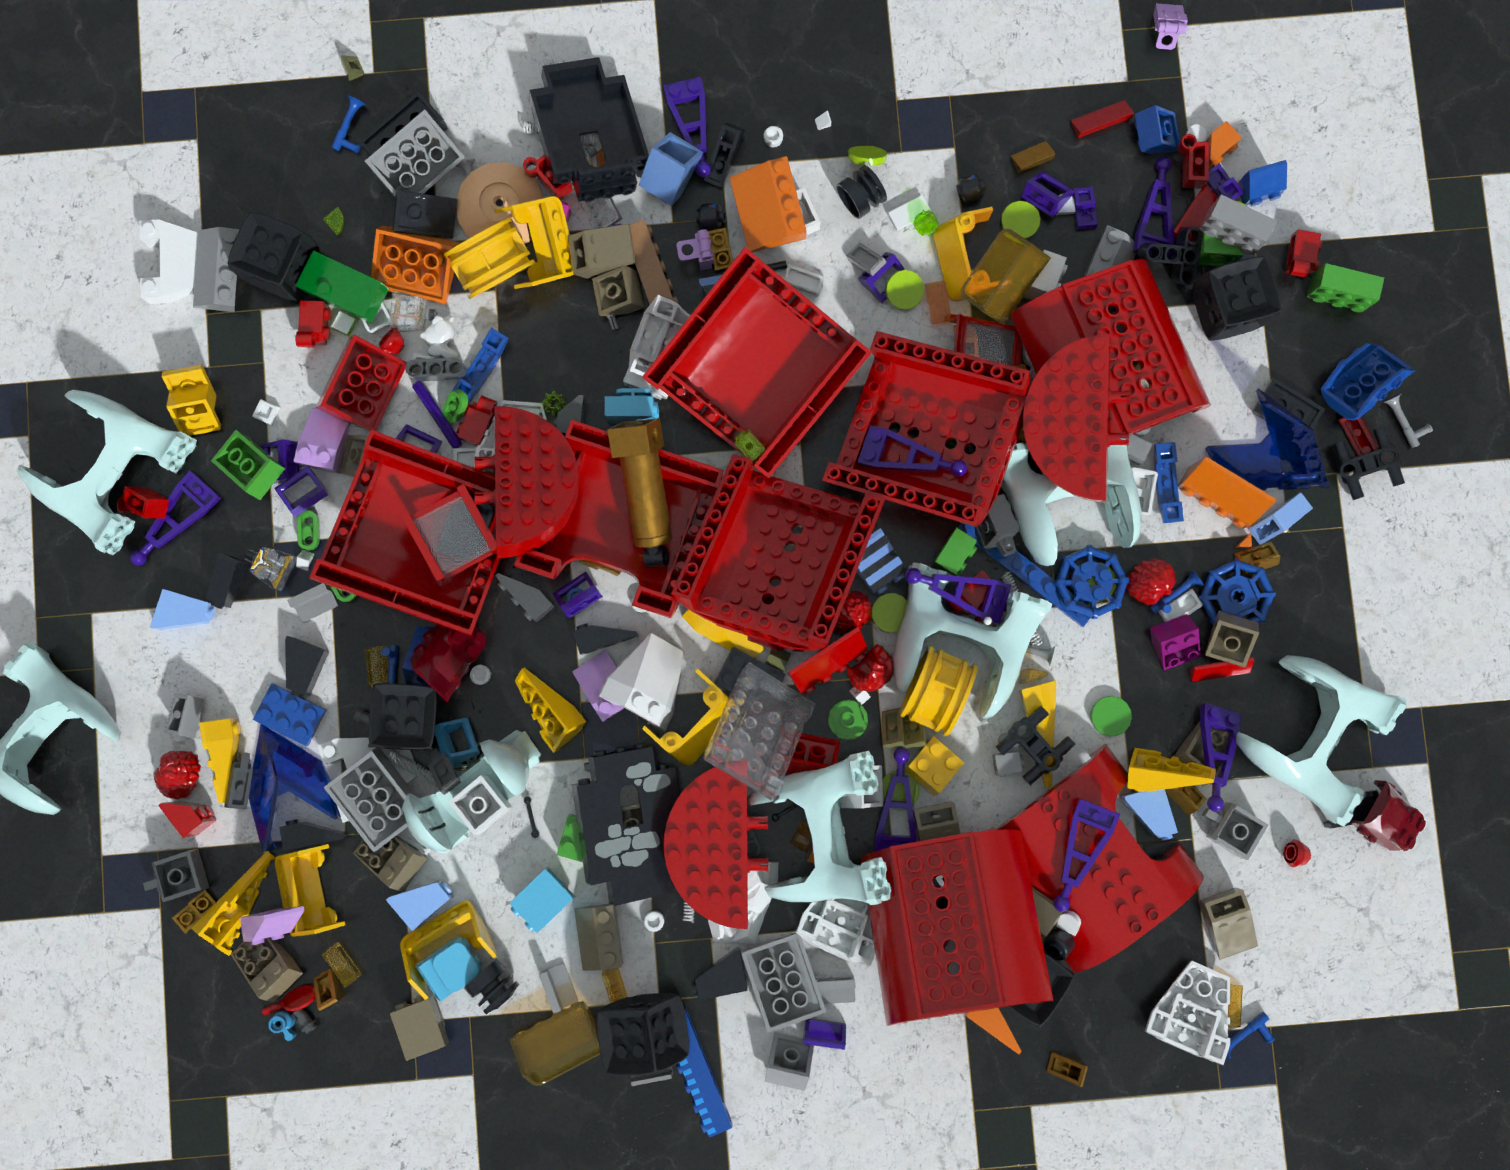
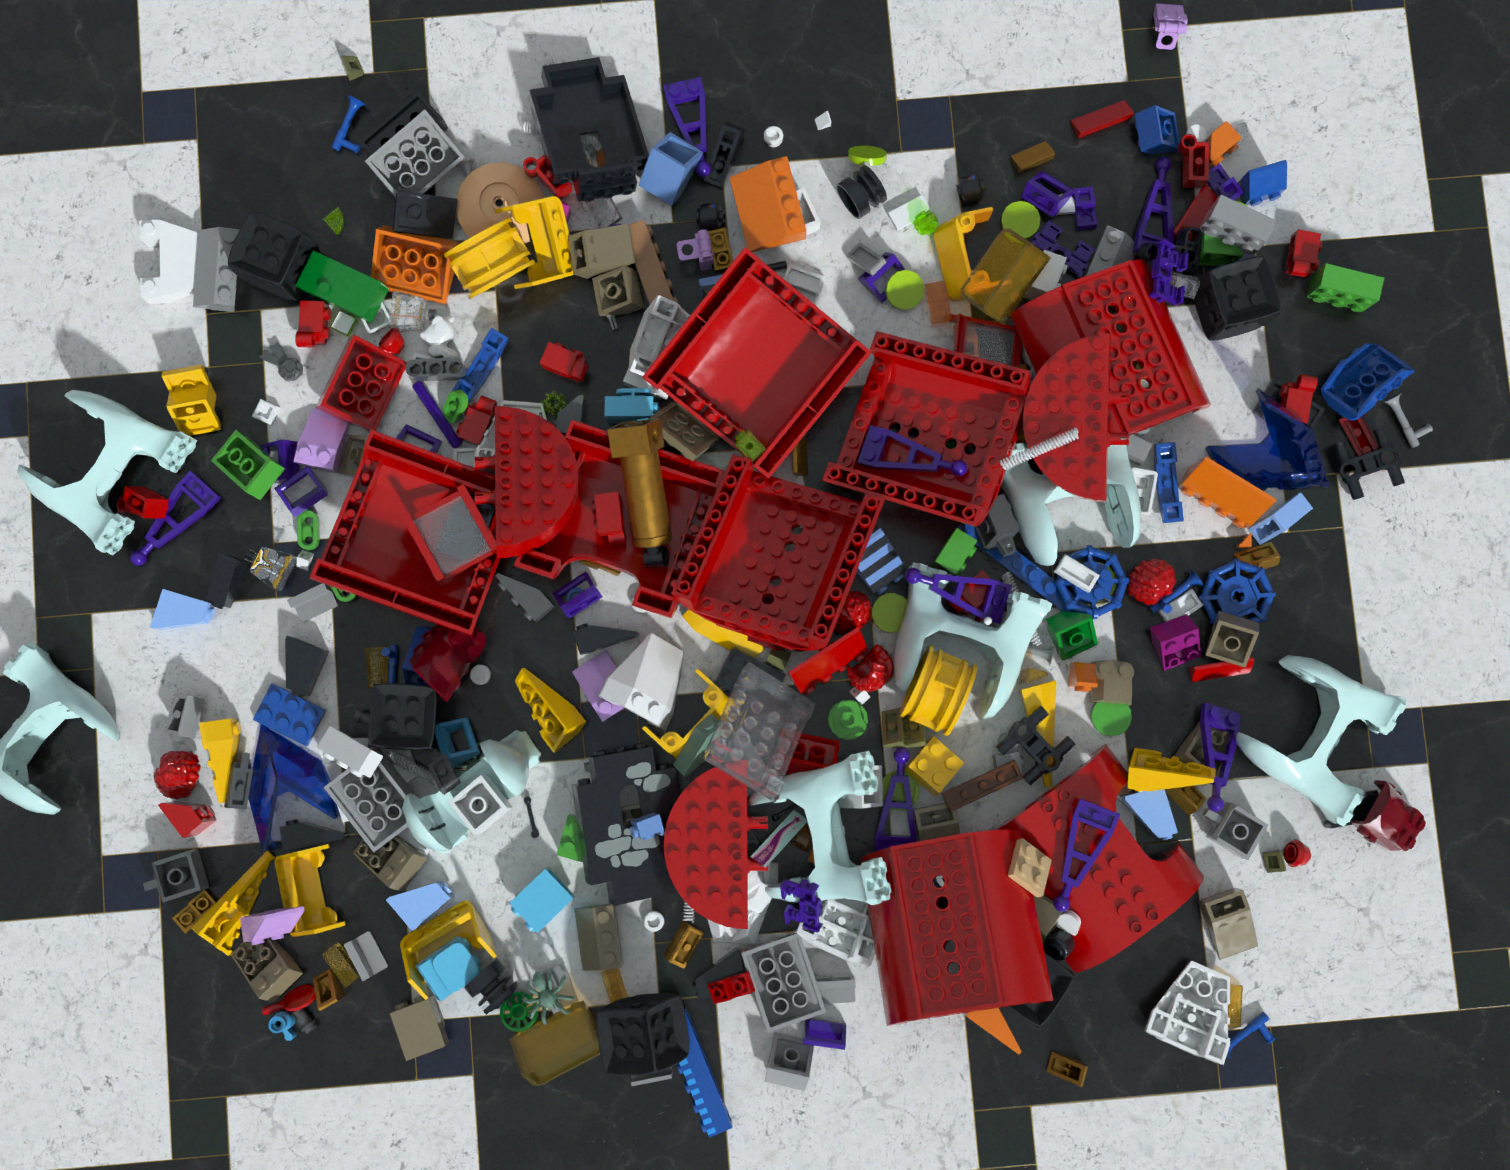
(289, 368): none -> dark grey piece
(349, 753): none -> white brick
(366, 955): none -> light grey panel
(518, 1013): none -> green wheel
(547, 996): none -> sand green animal
(564, 362): none -> red hinge
(609, 517): none -> red hinge
(647, 826): none -> medium blue brick
(683, 944): none -> pearl gold slope
(685, 431): none -> dark tan plate
(694, 749): none -> sand green slope
(731, 987): none -> red slope
(779, 838): none -> sticker
(800, 458): none -> pearl gold slope
(809, 904): none -> dark purple piece
(982, 785): none -> reddish brown tile
(1029, 867): none -> tan plate
(1041, 449): none -> white piece
(1071, 633): none -> green slope
(1074, 262): none -> dark purple piece
(1076, 573): none -> white tile
(1082, 676): none -> orange slope
(1113, 682): none -> dark tan slope
(1166, 260): none -> dark purple piece
(1190, 283): none -> clear leg
(1274, 861): none -> olive slope
(1298, 396): none -> red hinge

